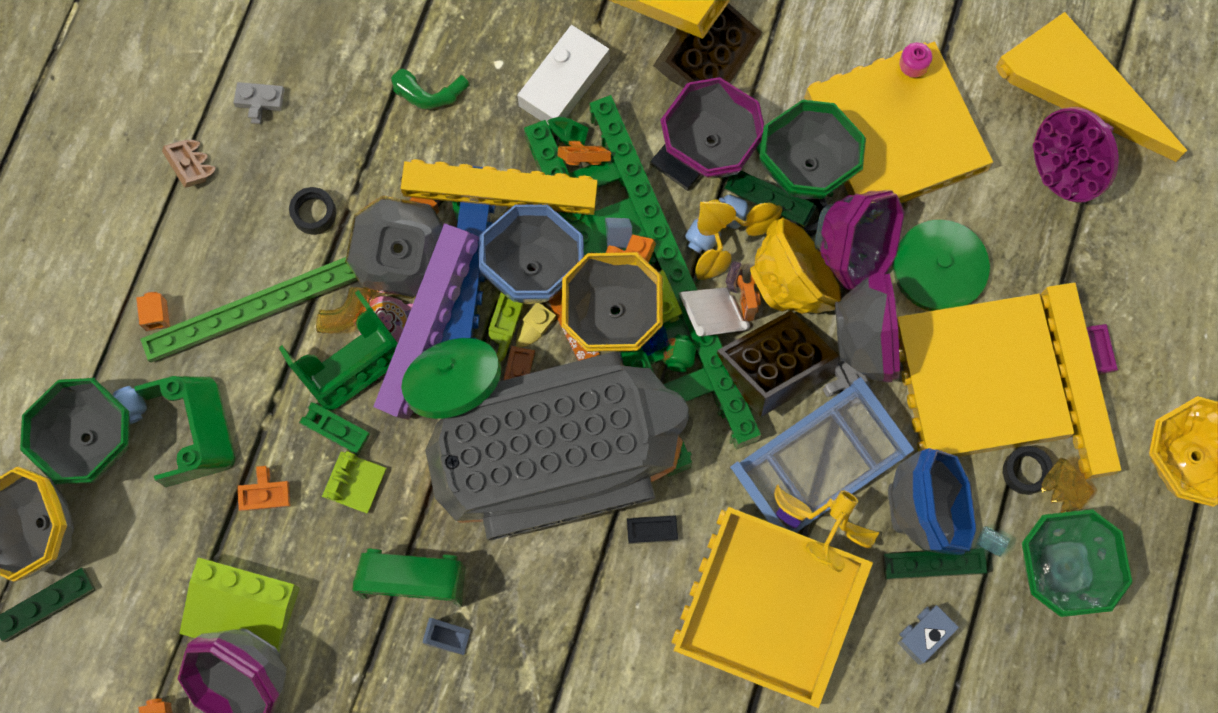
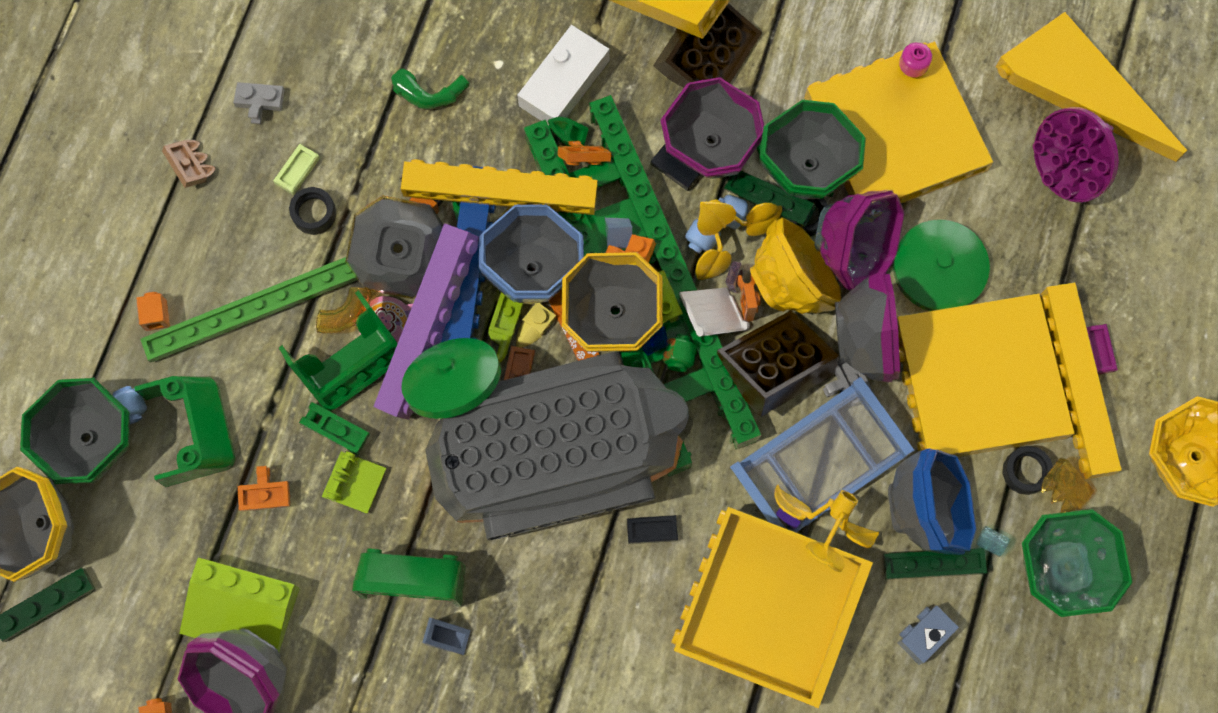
(296, 169): none -> yellowish green tile

